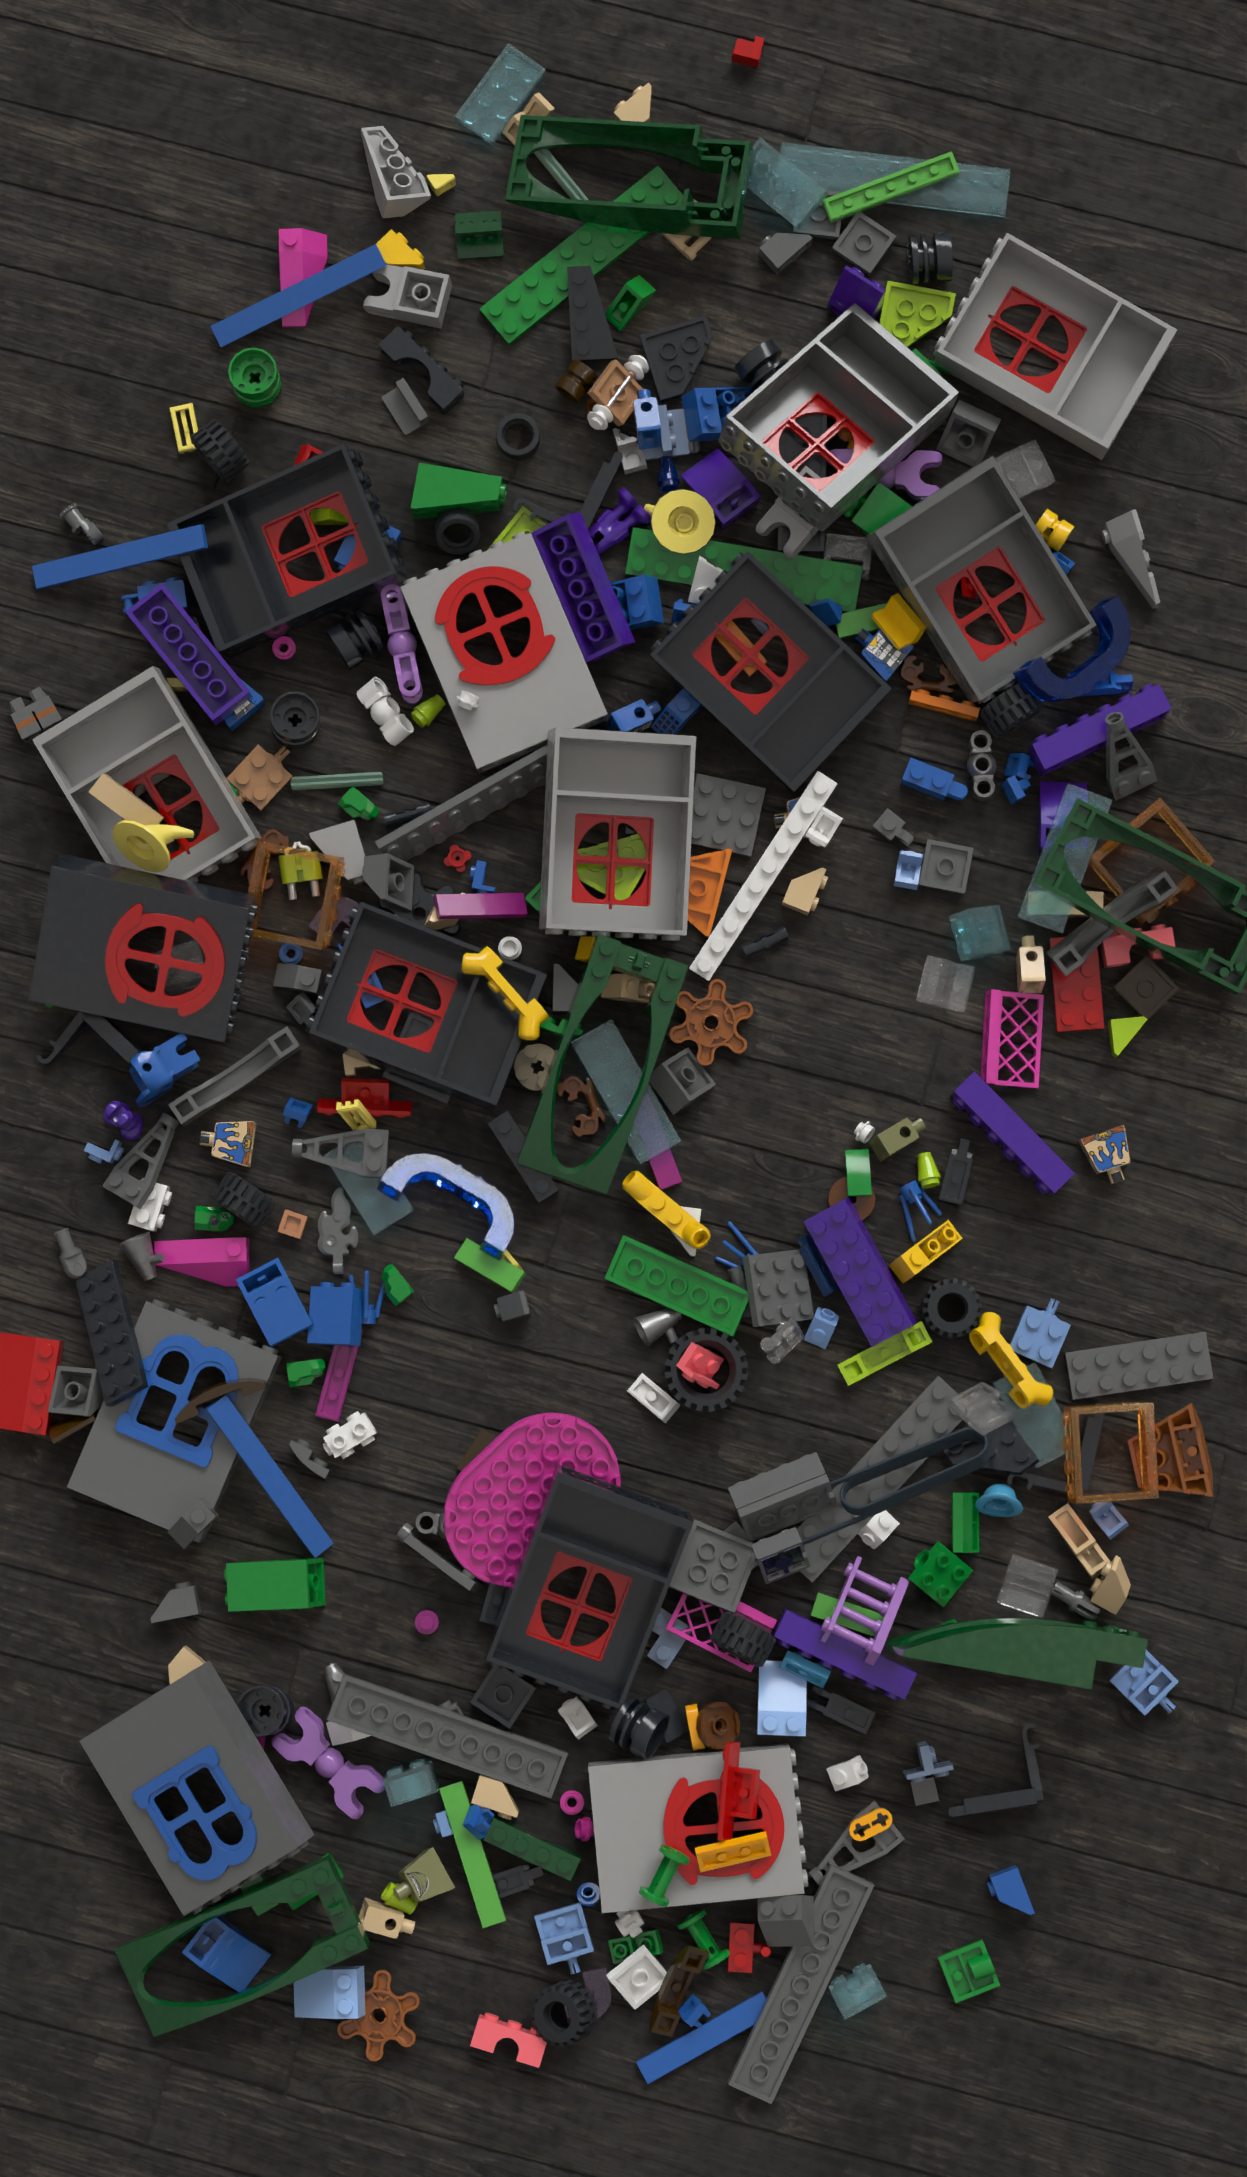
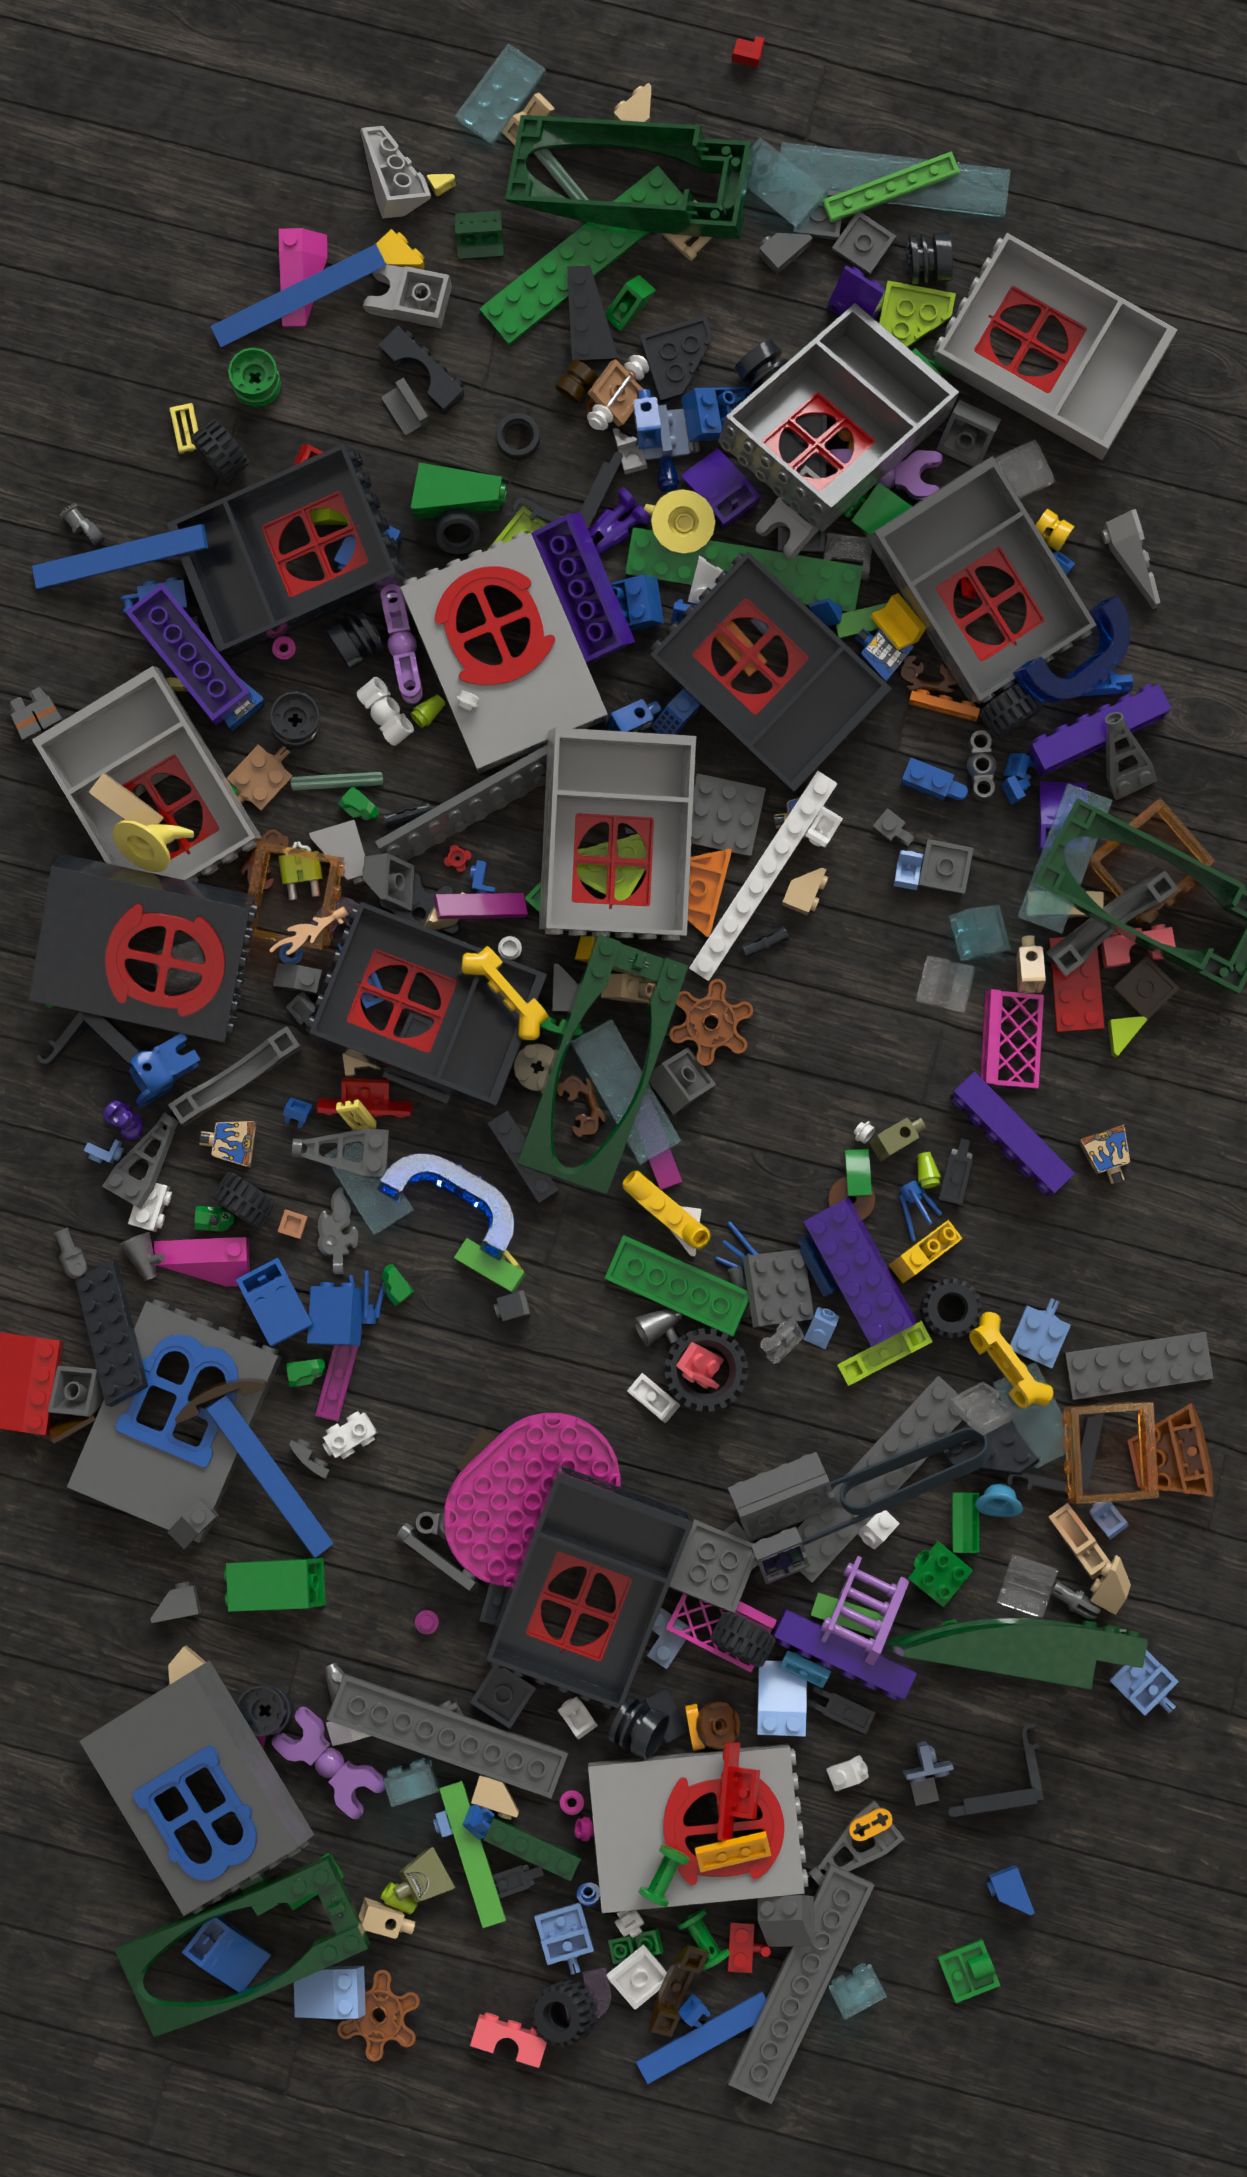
(303, 931): none -> light nougat piece

